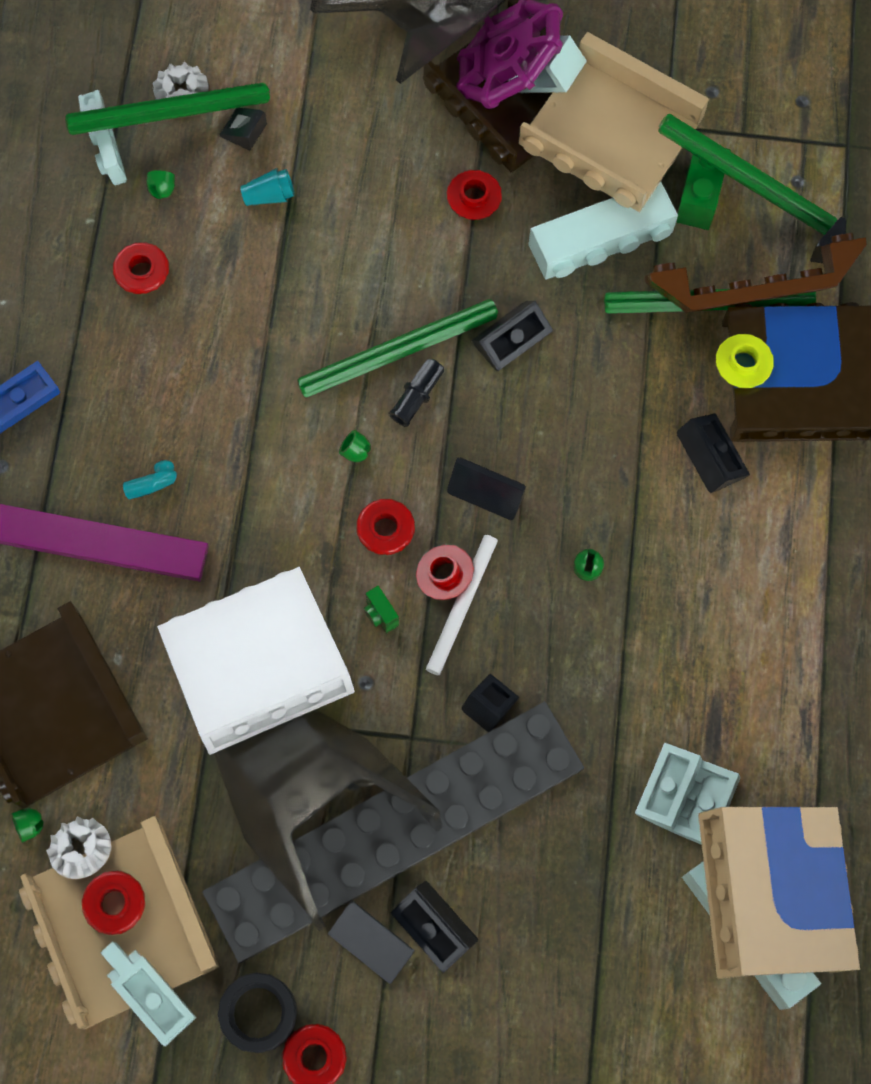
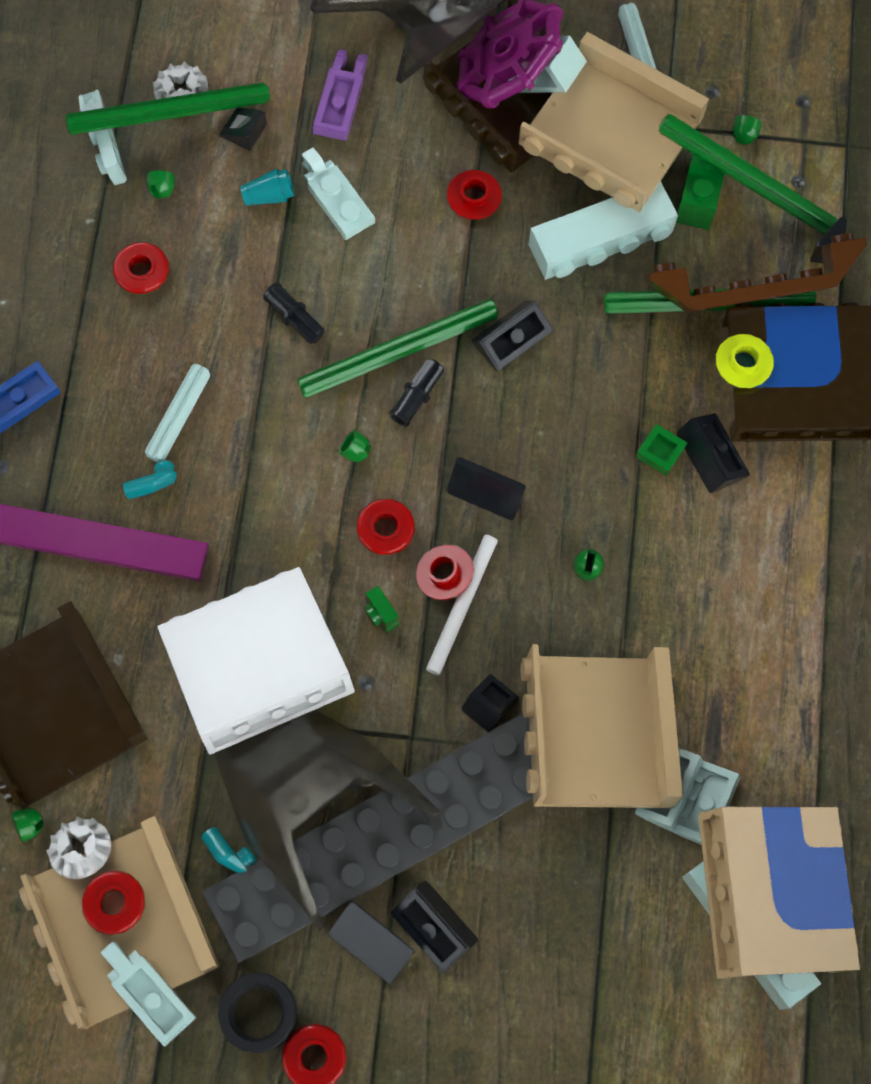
(177, 413): none -> light aqua axle
(225, 854): none -> teal arm
(293, 313): none -> black axle
(336, 195): none -> light aqua hinge
(340, 98): none -> medium lavender hinge
(601, 731): none -> tan panel
(635, 34): none -> light aqua axle
(661, 449): none -> green plate
(746, 129): none -> green hinge

